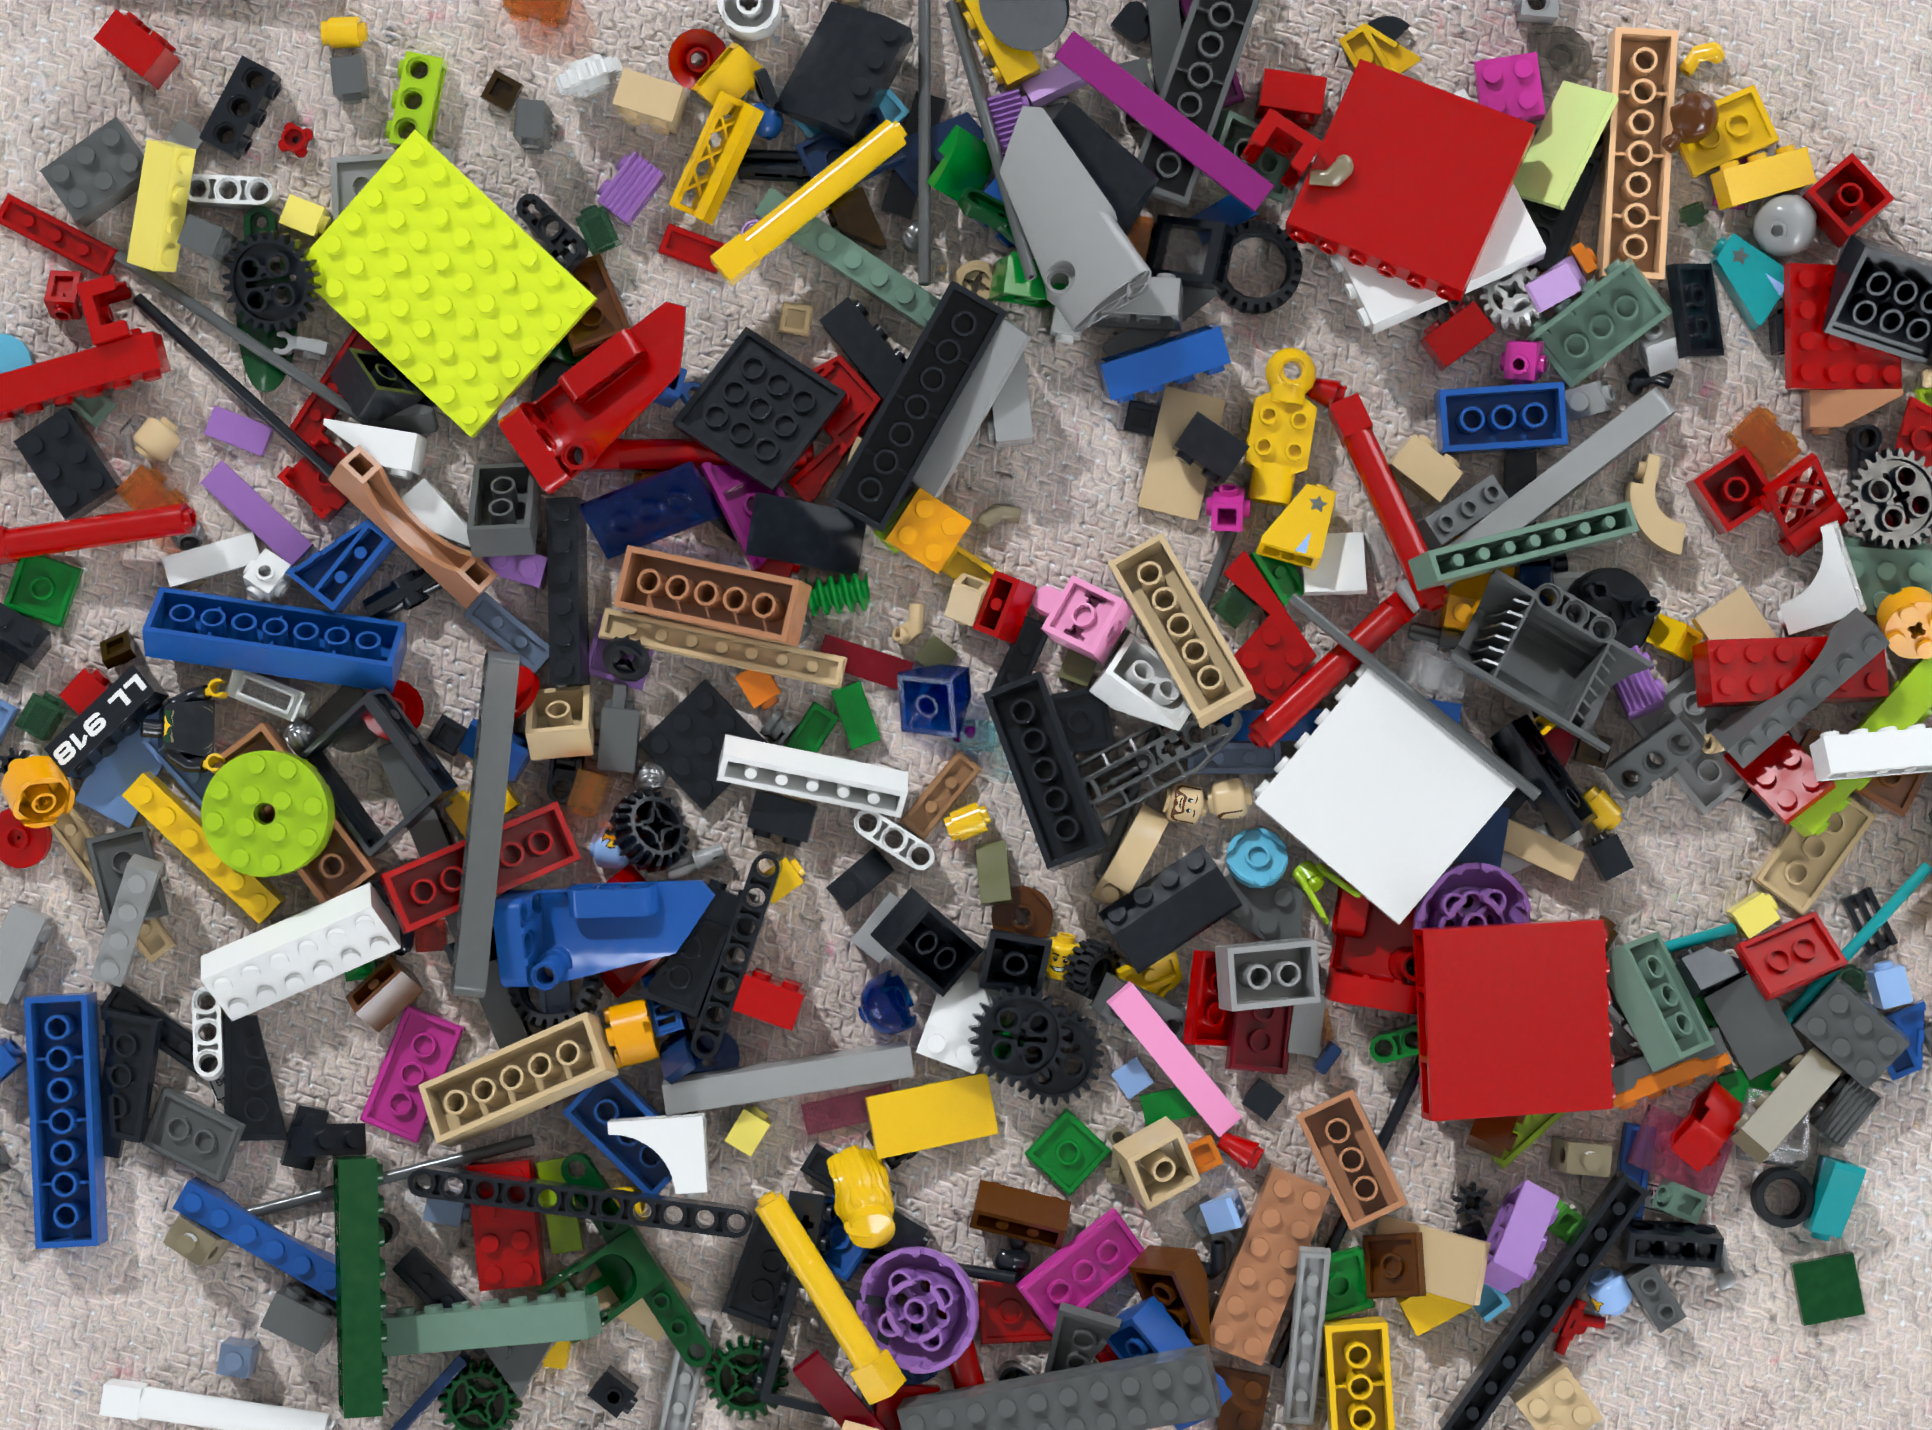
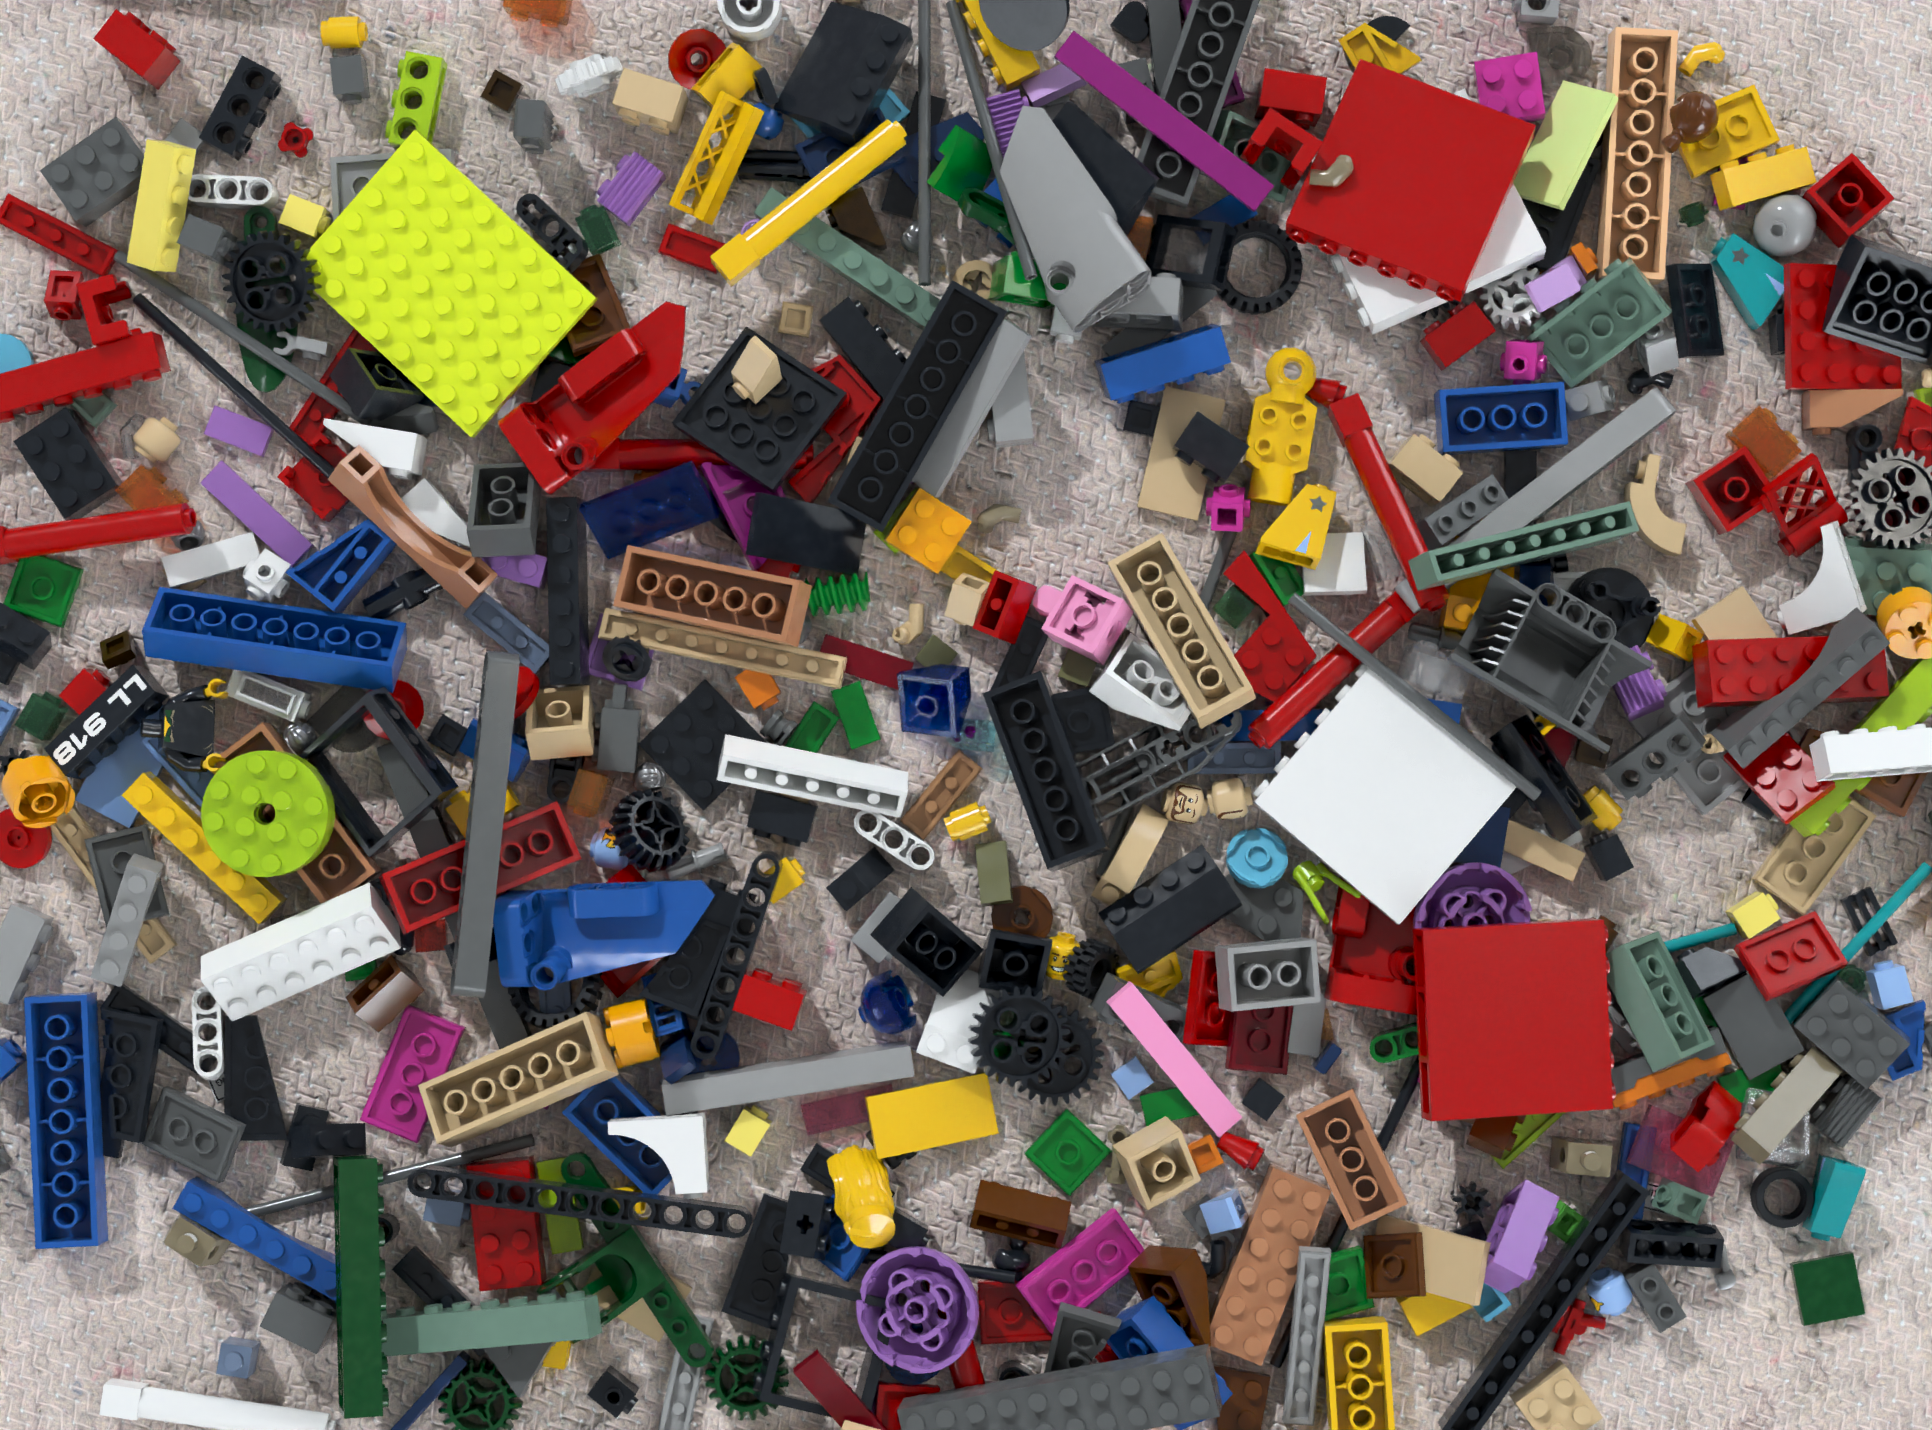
(756, 371): none -> tan slope
(873, 1369): yellow brick -> none

